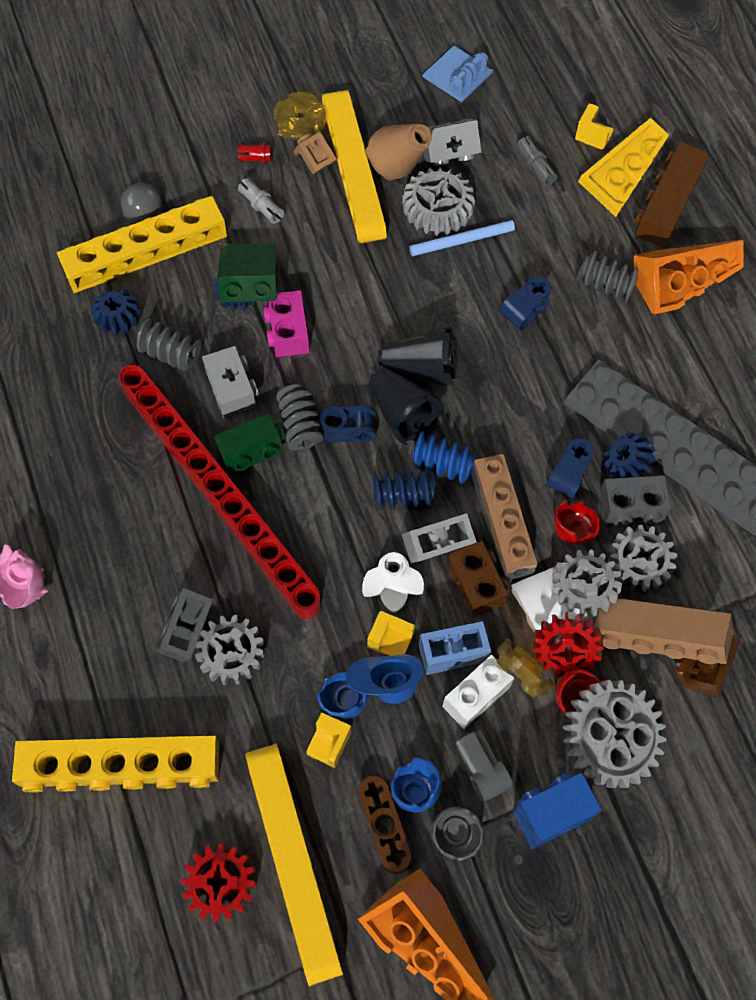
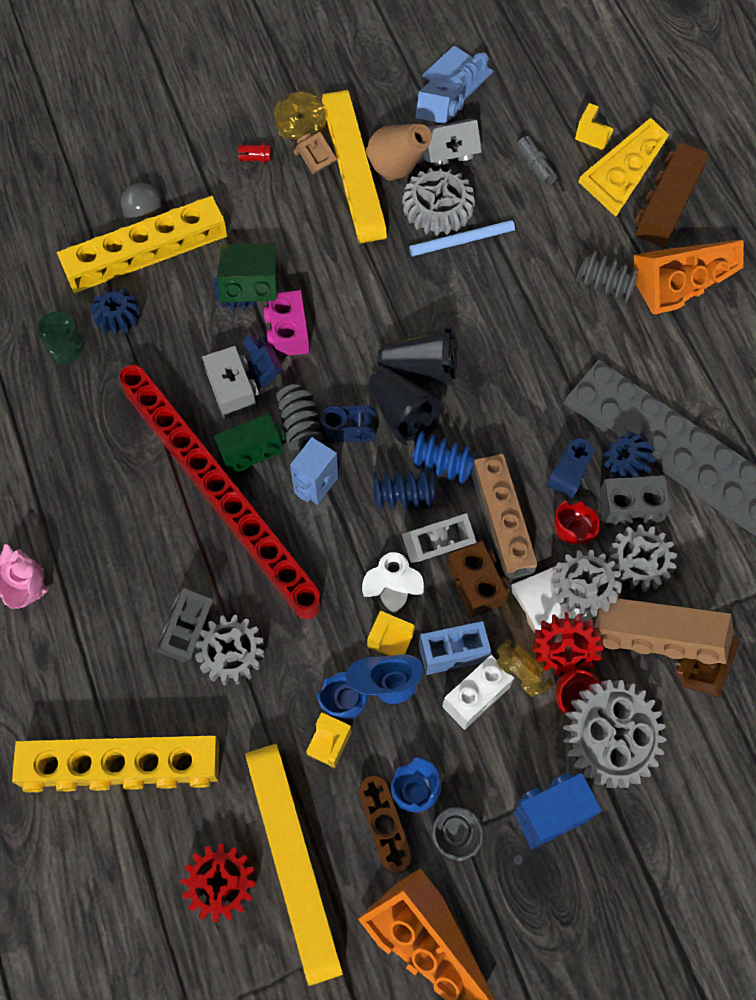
(60, 337): none -> clear green wheel
(166, 346): dark grey piece -> none
(260, 200): light grey pin -> none
(264, 362): none -> dark blue plate
(314, 471): none -> medium blue brick
(439, 101): none -> medium blue brick
(487, 774): dark grey piece -> none
(527, 302): dark blue piece -> none

